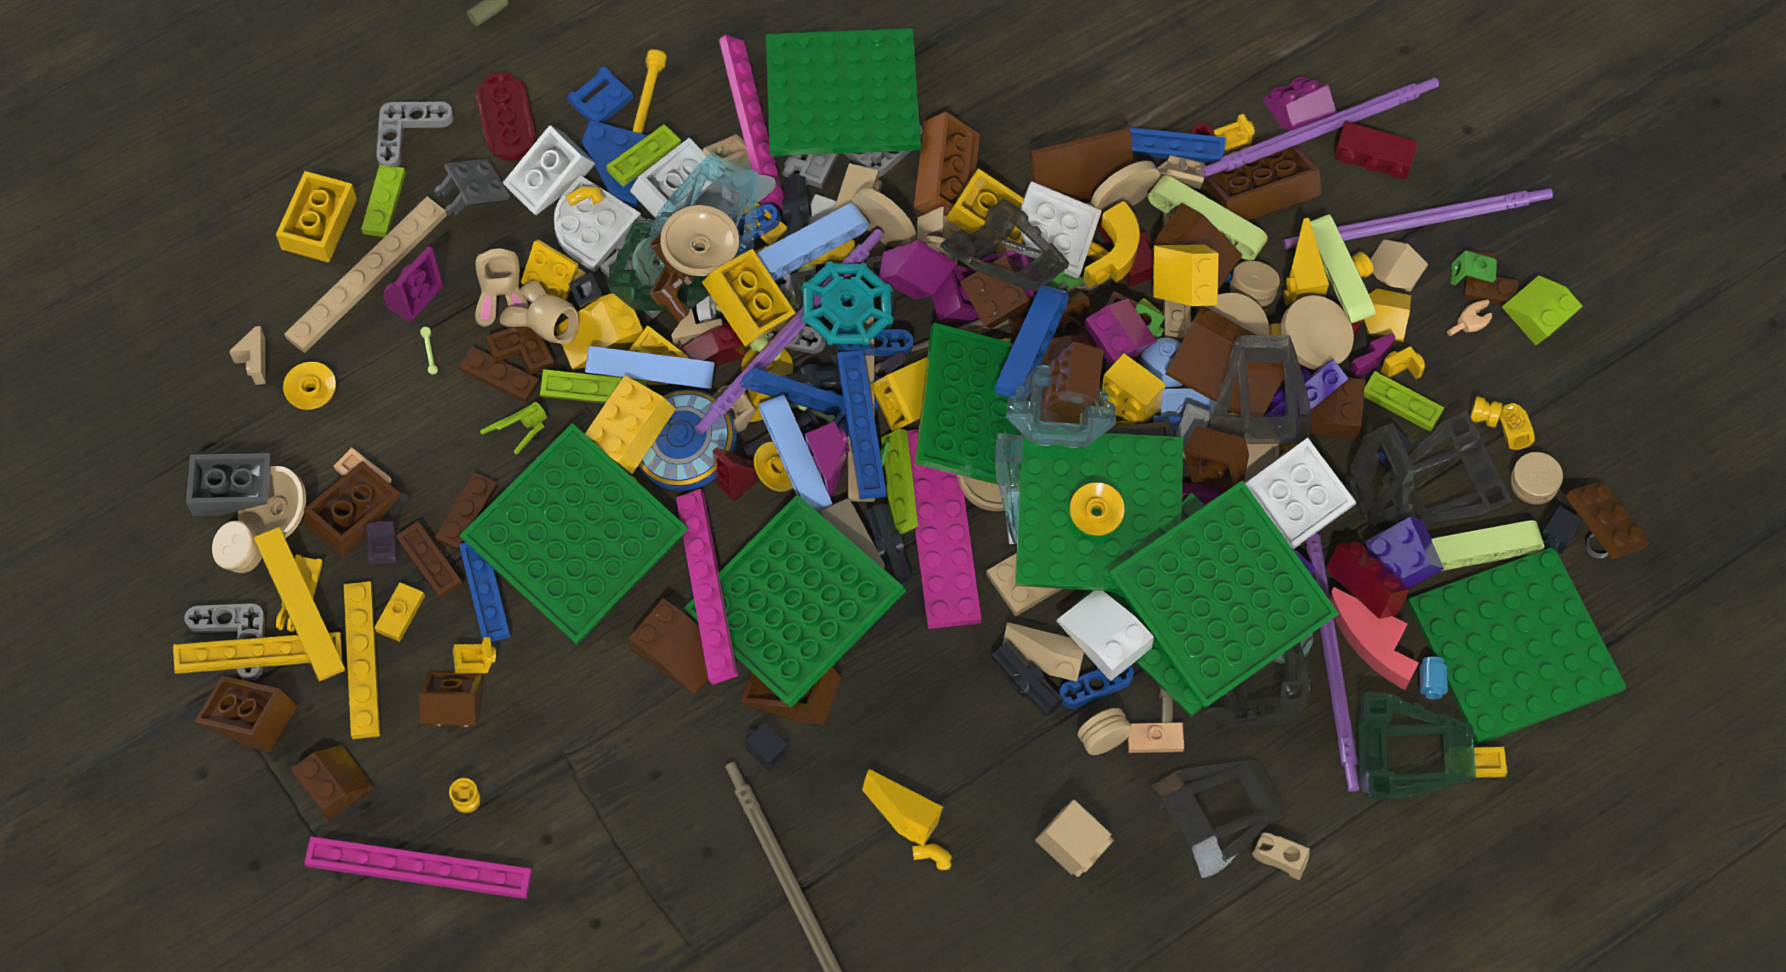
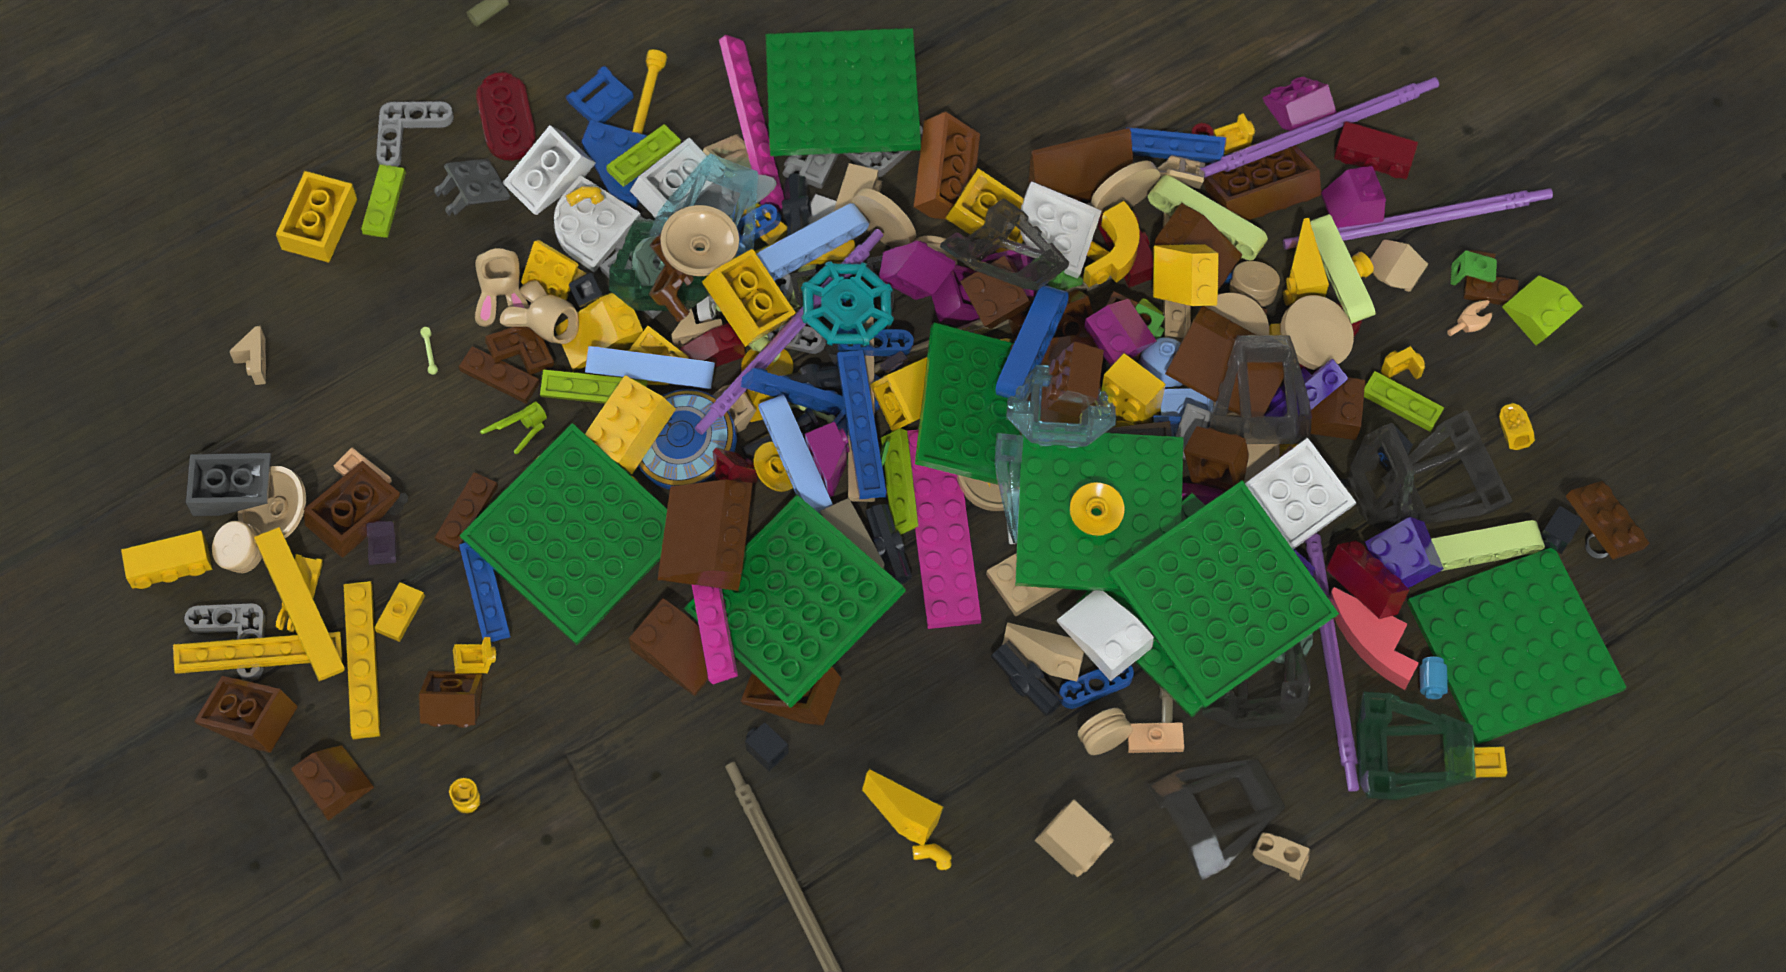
(166, 560): none -> yellow brick
(304, 377): yellow dish -> none
(365, 274): tan plate -> none
(414, 286): magenta slope -> none
(418, 867): dark pink plate -> none
(429, 560): reddish brown plate -> none
(706, 534): none -> reddish brown slope
(937, 225): tan slope -> none
(1355, 198): none -> magenta slope
(1375, 355): magenta slope -> none
(1391, 314): yellow slope -> none
(1486, 412): yellow wheel -> none
(1536, 478): tan head -> none

